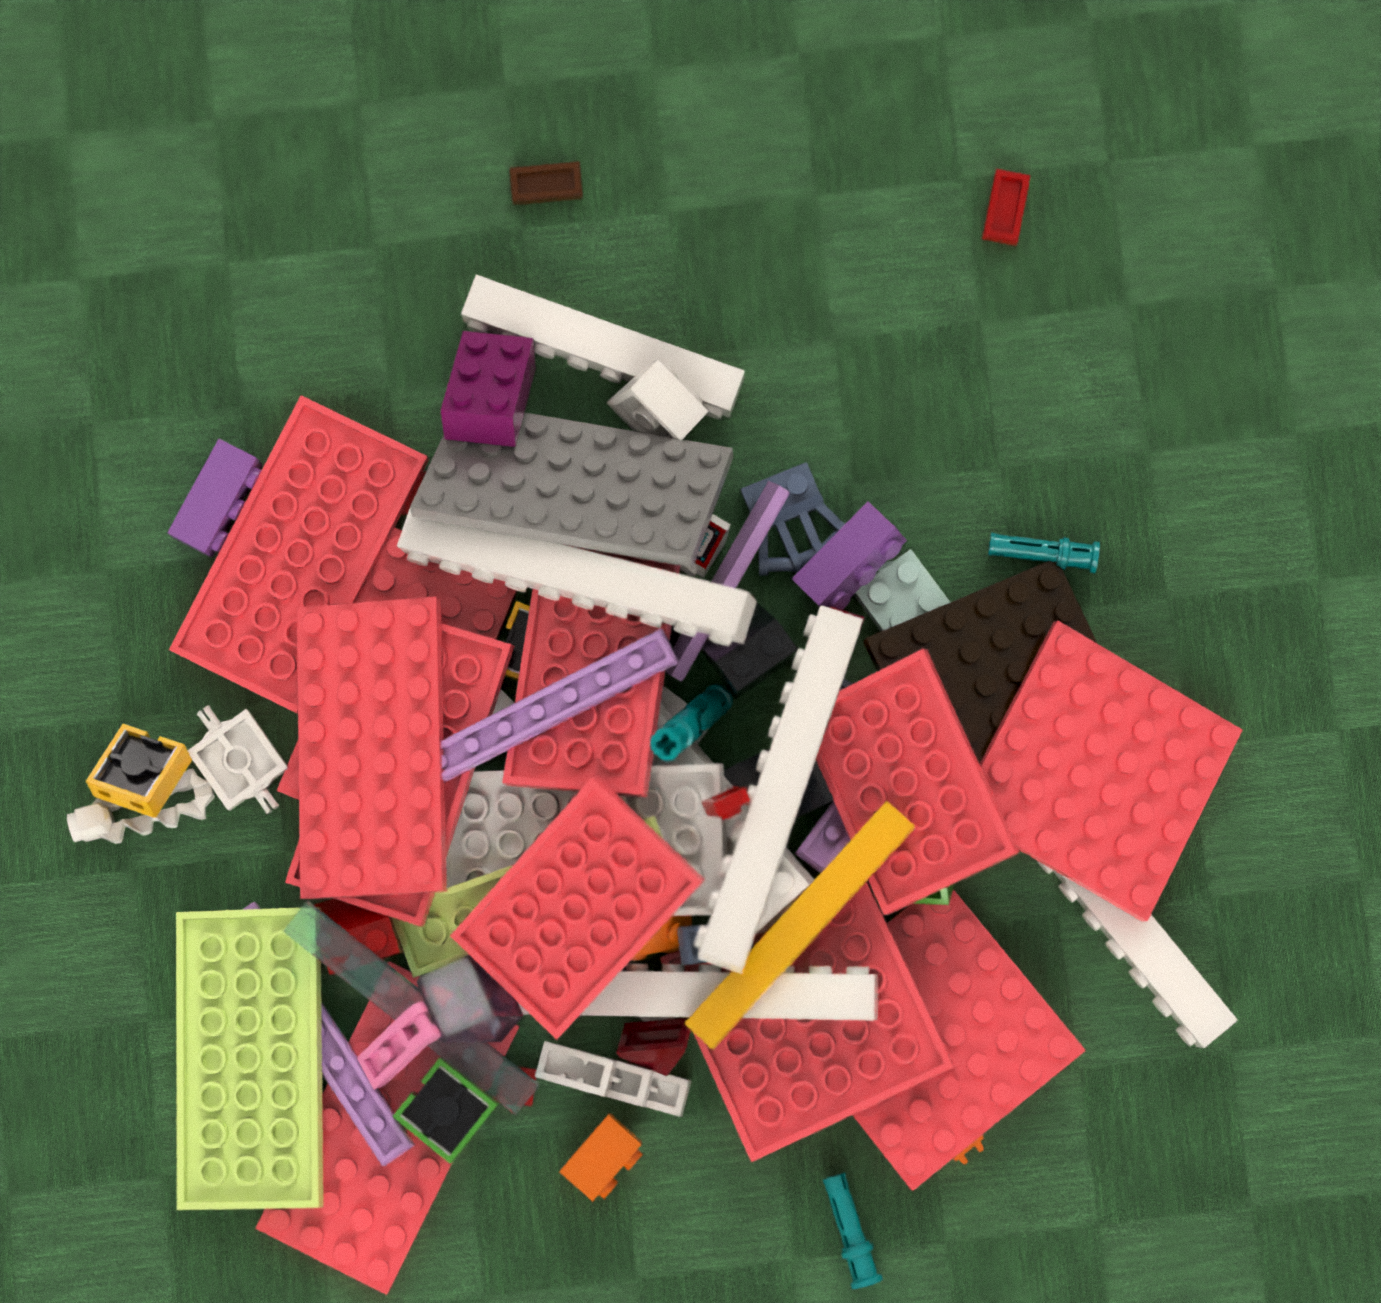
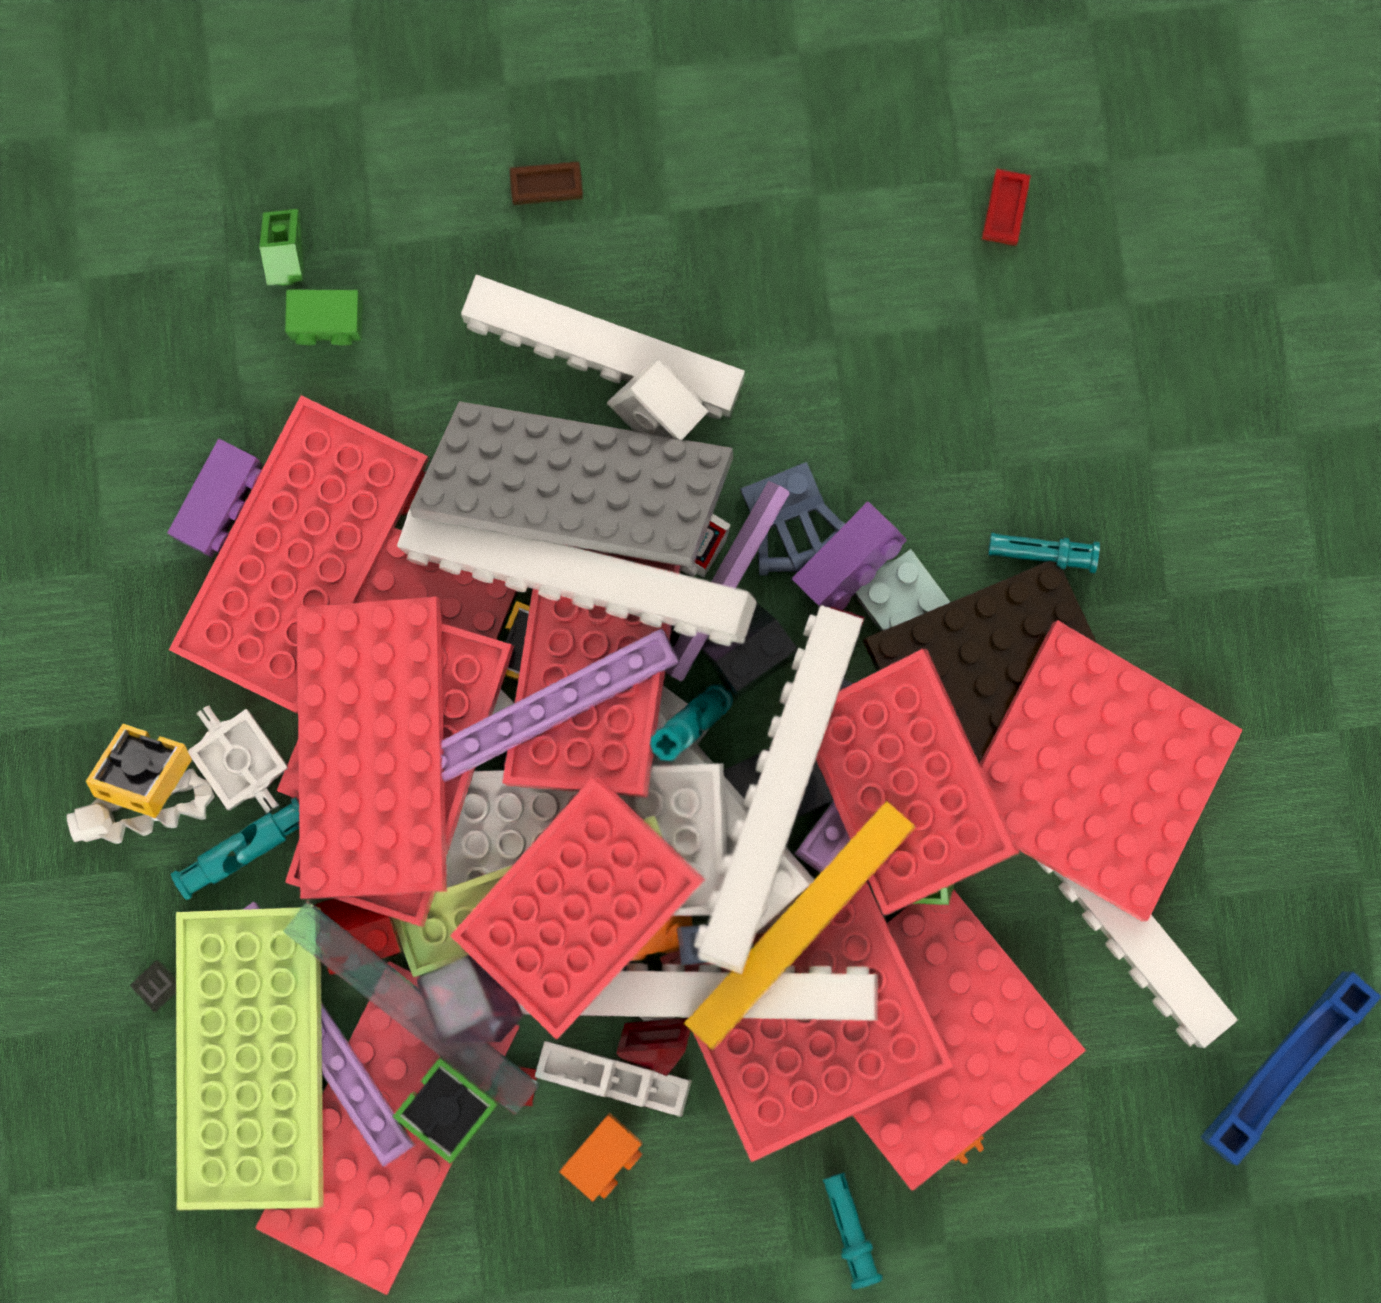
(155, 986): none -> clear smoke tile
(216, 865): none -> teal piece
(282, 247): none -> bright green slope
(323, 316): none -> bright green brick
(398, 1045): bright pink plate -> none
(488, 388): magenta piece -> none
(727, 803): red plate -> none
(1254, 1106): none -> blue arch

